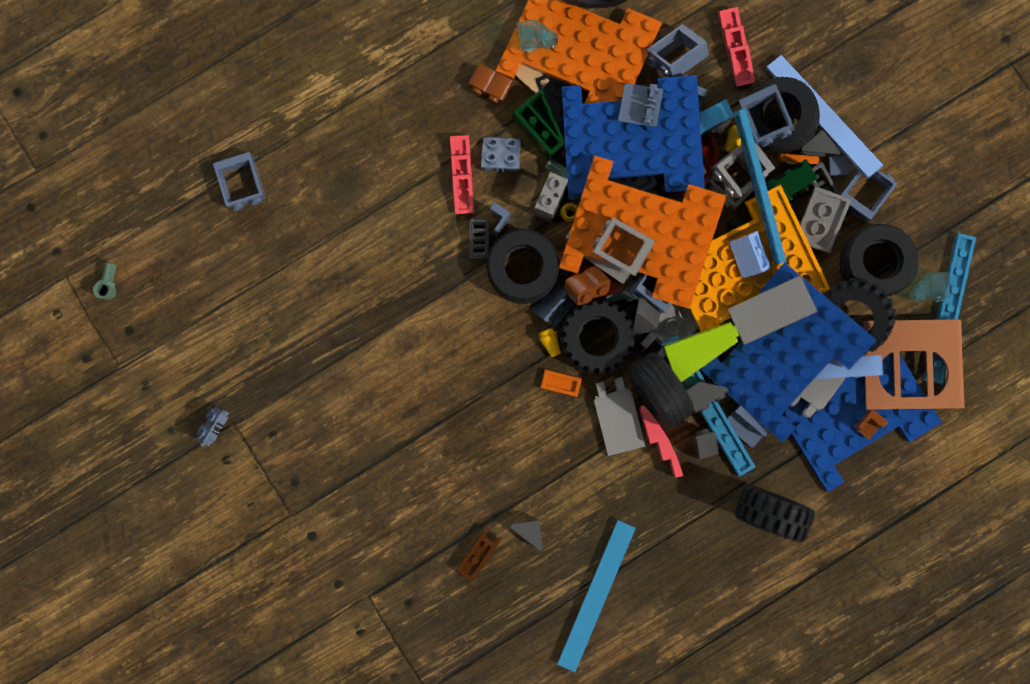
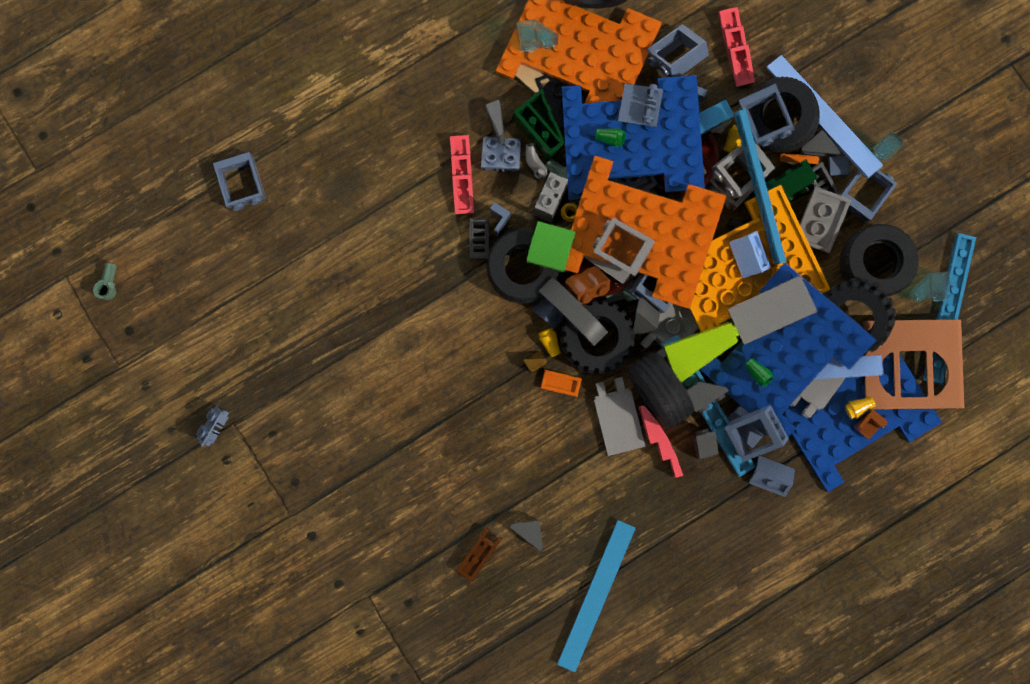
(490, 83): dark orange brick -> none
(494, 114): none -> dark grey slope
(534, 161): none -> light grey arm
(535, 361): none -> pearl gold slope
(551, 246): none -> bright green slope
(573, 311): none -> dark grey slope
(612, 136): none -> green cone
(759, 373): none -> green cone
(771, 425): none -> sand blue window
(772, 476): none -> sand blue panel
(774, 514): black tyre -> none
(859, 407): none -> yellow cone
(888, 146): none -> clear light blue slope

